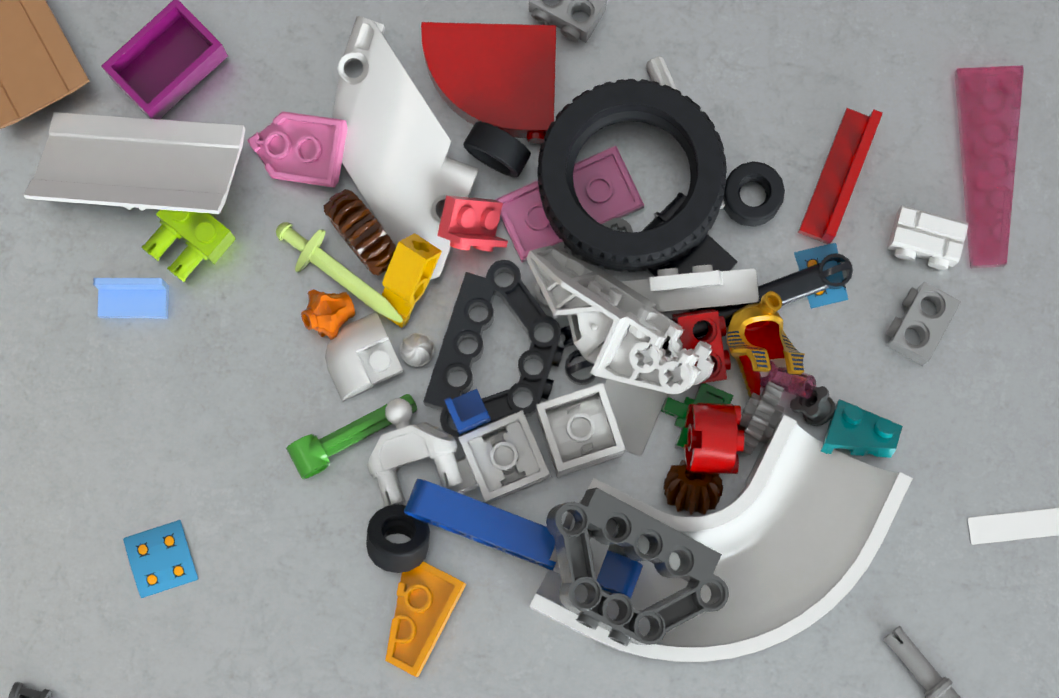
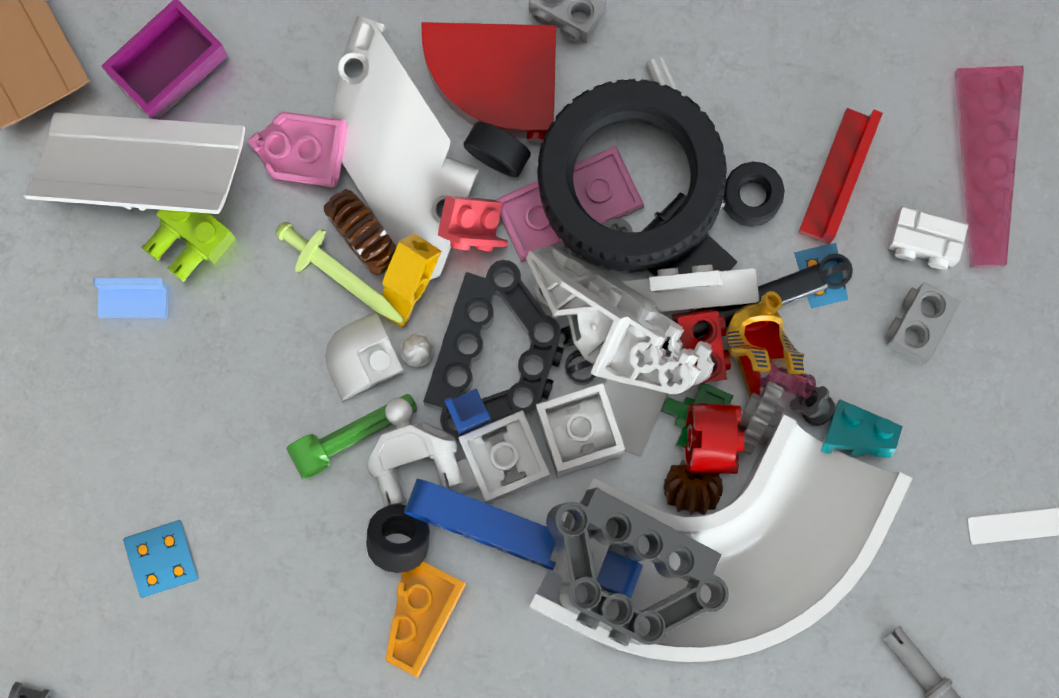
(327, 312): orange rock -> none

